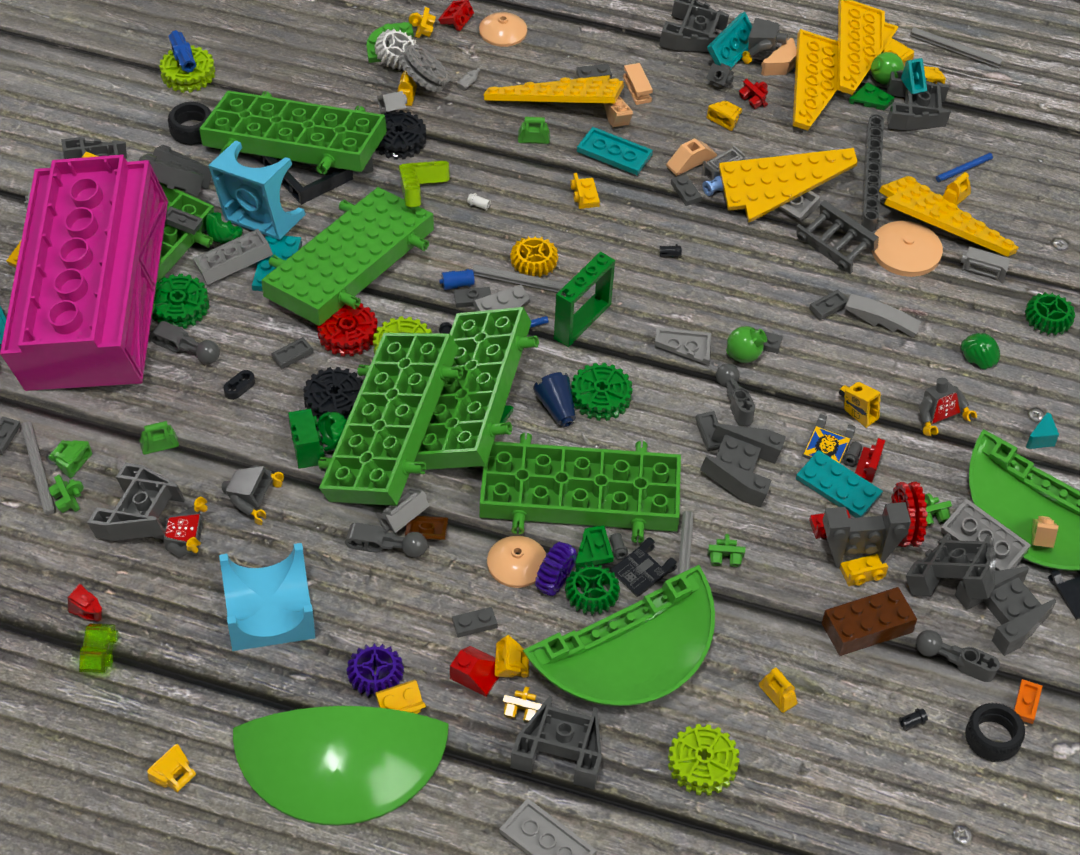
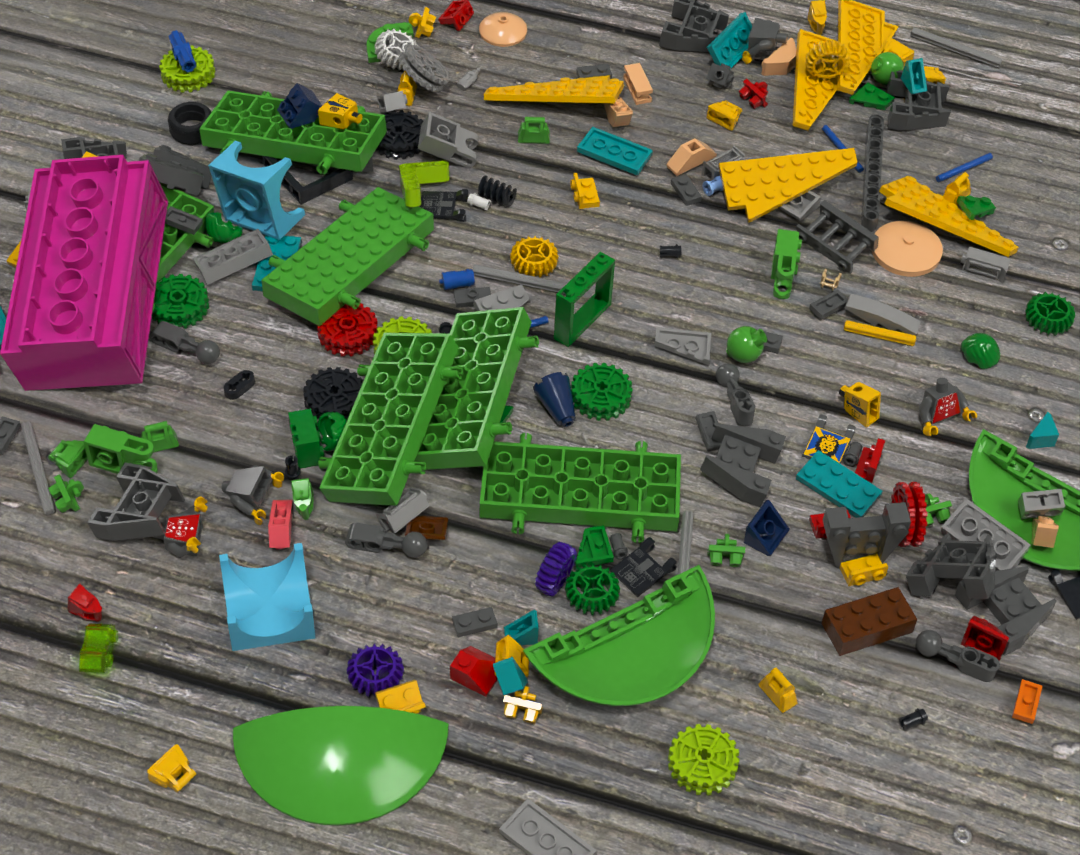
(112, 448): none -> bright green brick
(280, 524): none -> coral slope
(292, 353): dark grey plate -> none
(292, 470): none -> black pin
(299, 107): none -> dark blue slope
(303, 497): none -> bright green piece
(339, 112): none -> yellow torso
(443, 204): none -> black flag
(448, 140): none -> light grey brick
(495, 192): none -> black piece
(510, 676): none -> teal slope
(512, 568): light nougat dish -> none
(524, 629): none -> teal slope
(563, 735): dark grey wedge -> none
(766, 529): none -> dark blue slope
(784, 261): none -> bright green brick
(817, 16): none -> yellow piece
(828, 60): none -> yellow gear
(834, 285): none -> tan piece
(839, 144): none -> blue bar
(880, 333): none -> yellow axle
(976, 206): none -> green wing
(985, 637): none -> red slope
(1002, 715): black tyre -> none
(1041, 503): none -> light grey brick

